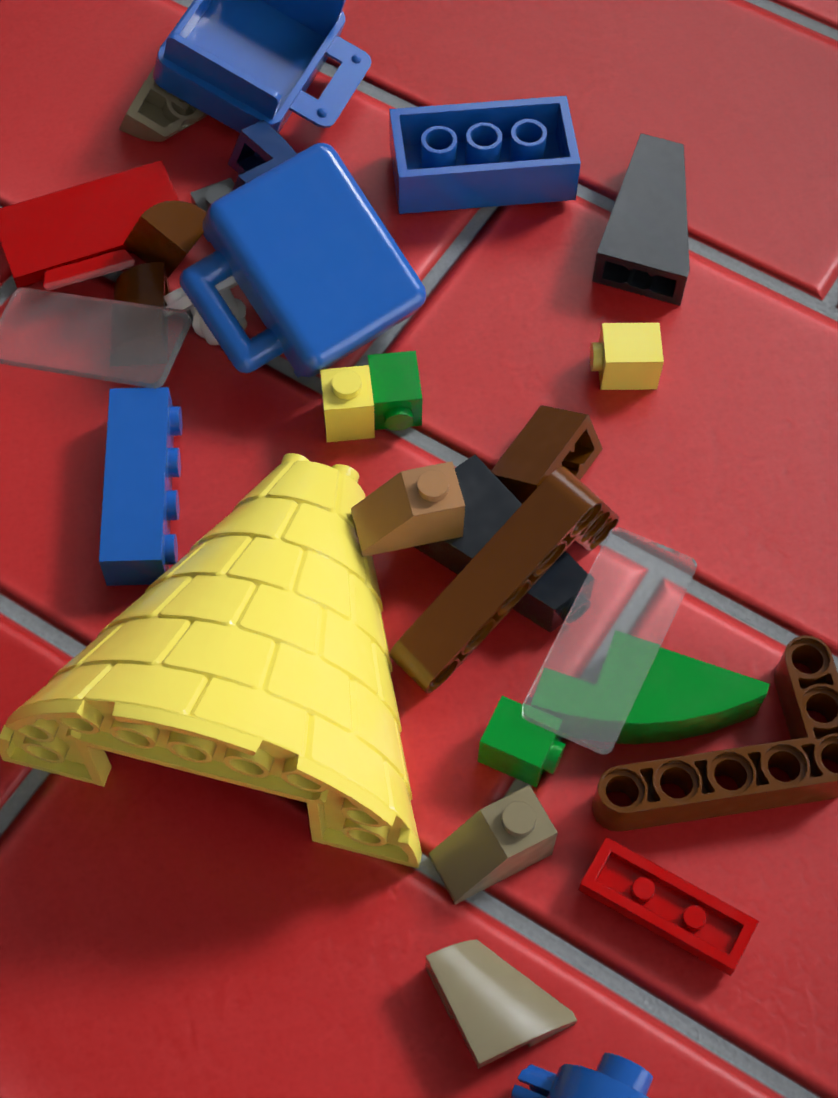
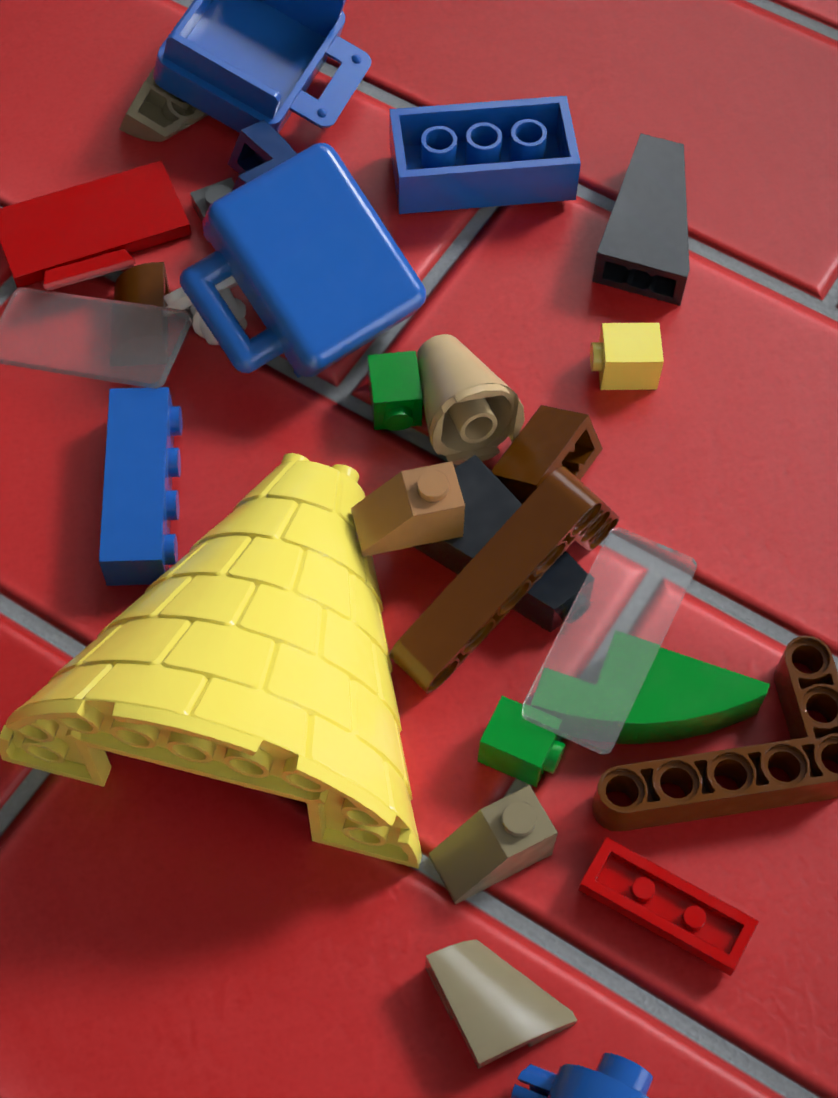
(166, 233): reddish brown brick -> none
(347, 403): light yellow brick -> none
(465, 402): none -> tan cone

